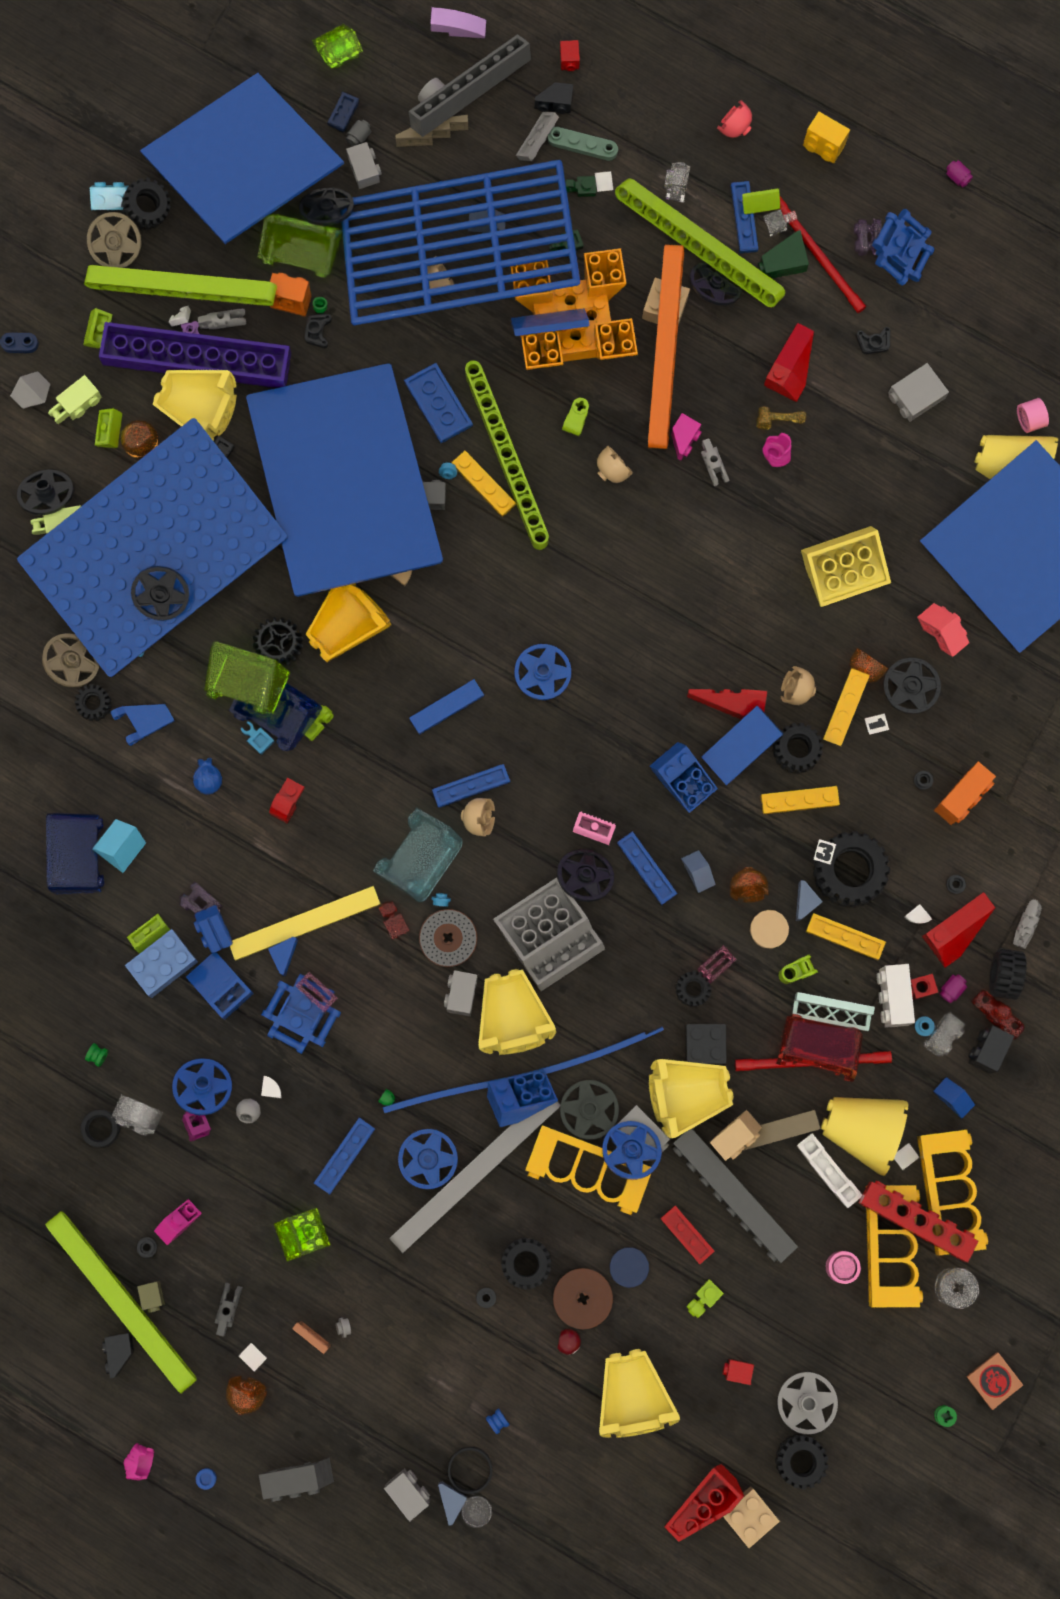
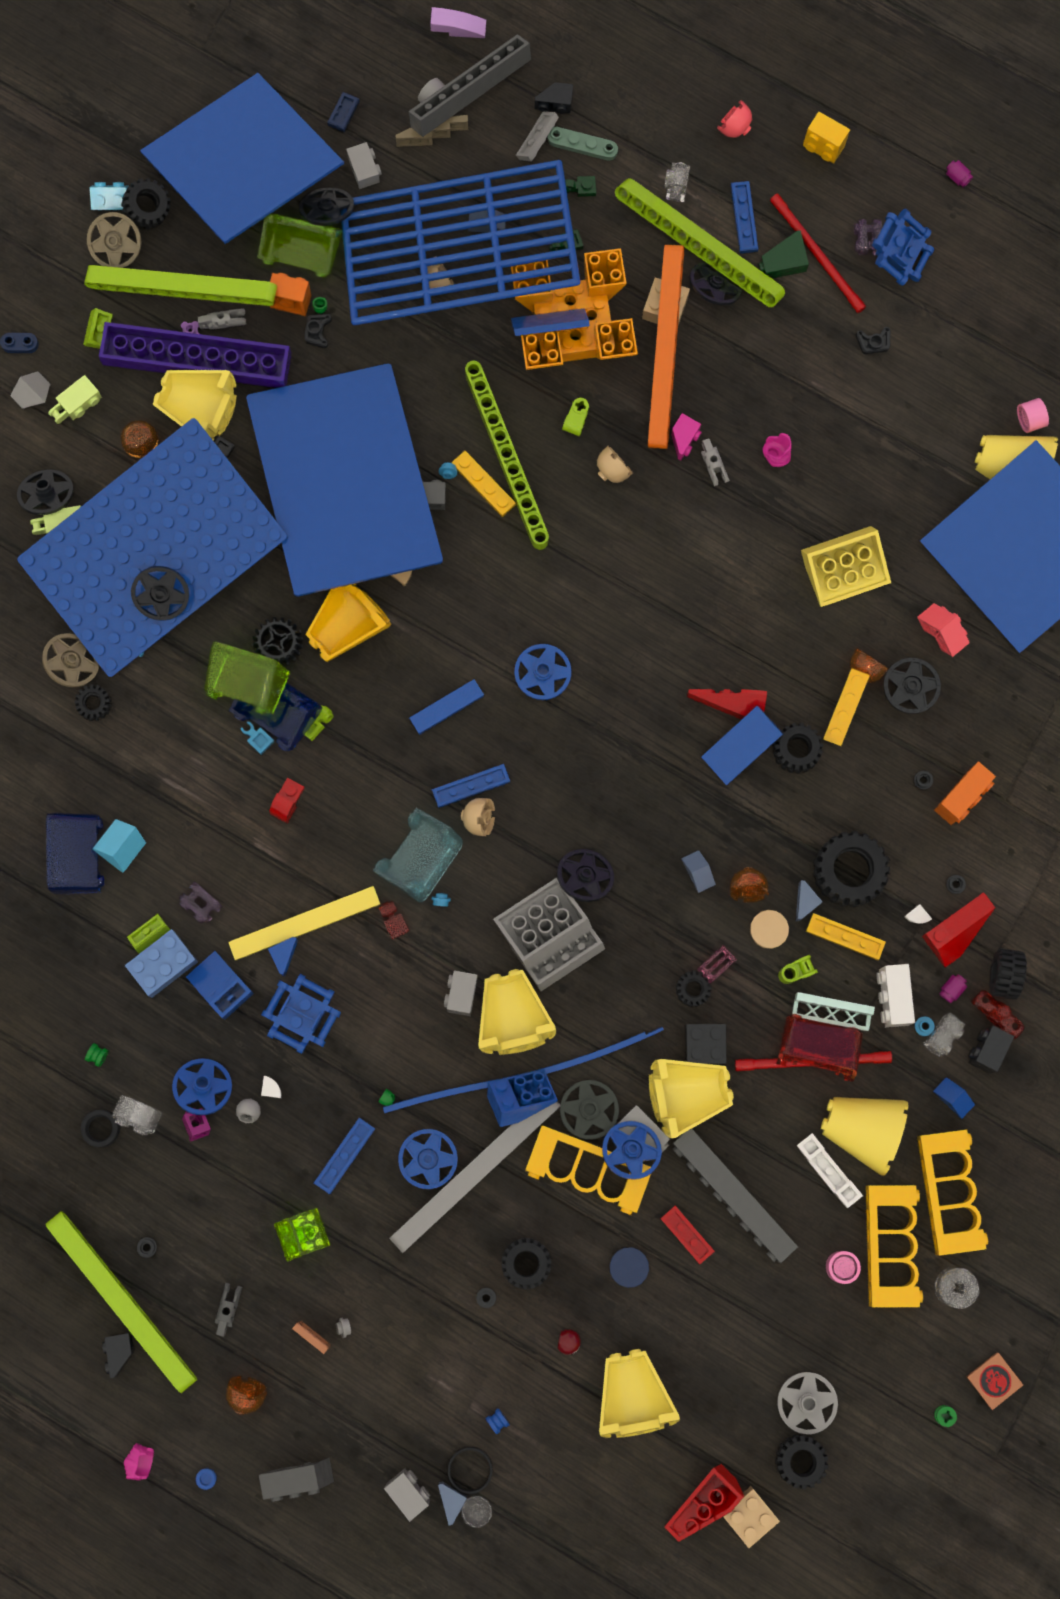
(108, 428): lime slope -> none
(145, 719): blue flag -> none
(151, 1296): olive brick -> none
(177, 1222): dark pink slope -> none
(180, 318): white tile -> none
(207, 777): blue piece -> none
(213, 929): blue brick -> none
(252, 1357): white sticker -> none
(308, 995): clear pink tile -> none
(338, 46): clear neon green slope -> none
(358, 133): dark grey brick -> none
(438, 403): blue tile -> none
(463, 936): flat silver piece -> none
(569, 55): red brick -> none
(576, 1313): reddish brown piece -> none
(594, 828): bright pink brick -> none
(604, 181): white sticker -> none
(647, 868): blue tile -> none
(683, 776): blue slope -> none
(708, 1295): lime plate -> none
(737, 1134): tan brick -> none
(738, 1371): red brick -> none
(761, 201): lime slope -> none
(765, 417): clear yellow brick -> none
(776, 221): clear brick -> none
(786, 1128): dark tan slope -> none
(791, 366): red wedge -> none
(798, 686): tan cylinder -> none
(800, 800): yellow plate -> none
(824, 851): sticker -> none
(876, 724): white sticker -> none
(906, 1156): white sticker -> none
(918, 392): light grey brick -> none
(929, 983): red brick -> none
(962, 1250): red brick -> none
(1027, 924): light grey hinge -> none

